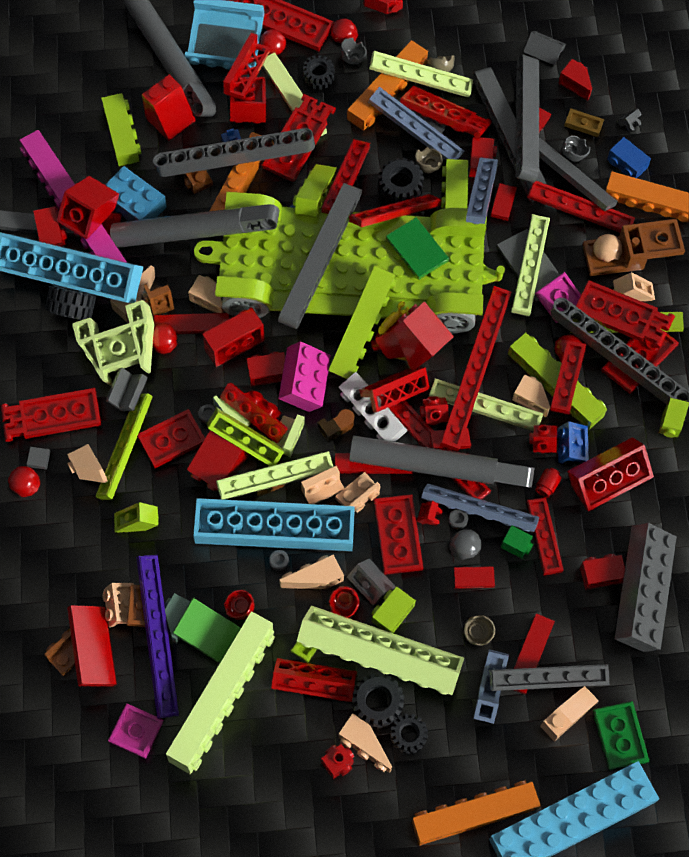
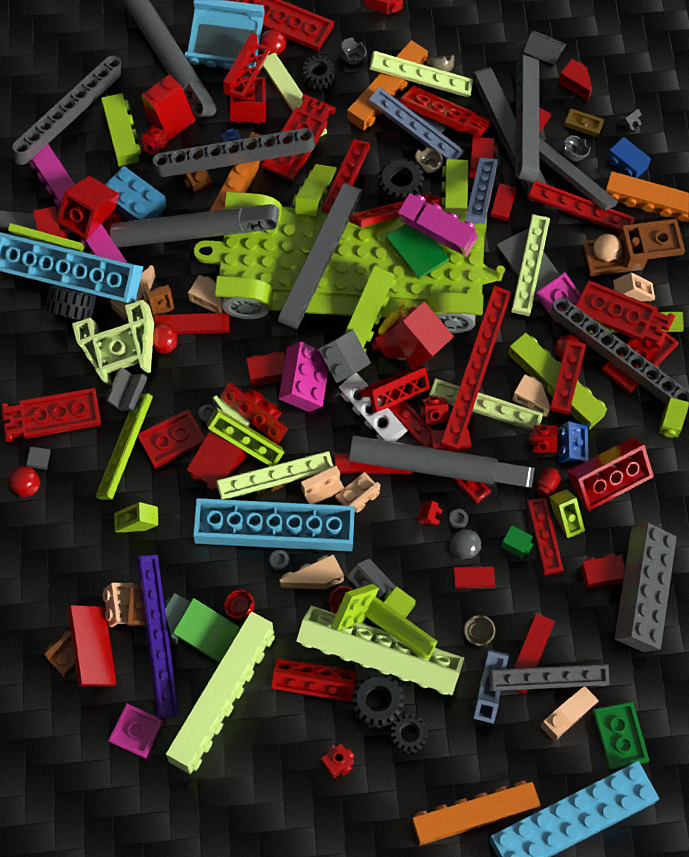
(45, 237): none -> lime tile
(66, 110): none -> dark grey beam
(86, 465): light nougat slope -> none
(154, 141): none -> red brick
(233, 336): red brick -> none
(292, 435): yellowish green panel -> none
(303, 652): lime tile -> none
(336, 426): leg -> none
(343, 29): red hair -> none
(344, 356): none -> dark grey slope
(361, 737): light nougat slope -> none
(364, 603): none -> lime bracket
(398, 534): red tile -> none
(438, 225): none -> dark pink piece
(480, 507): sand blue plate -> none
(567, 513): none -> lime slope

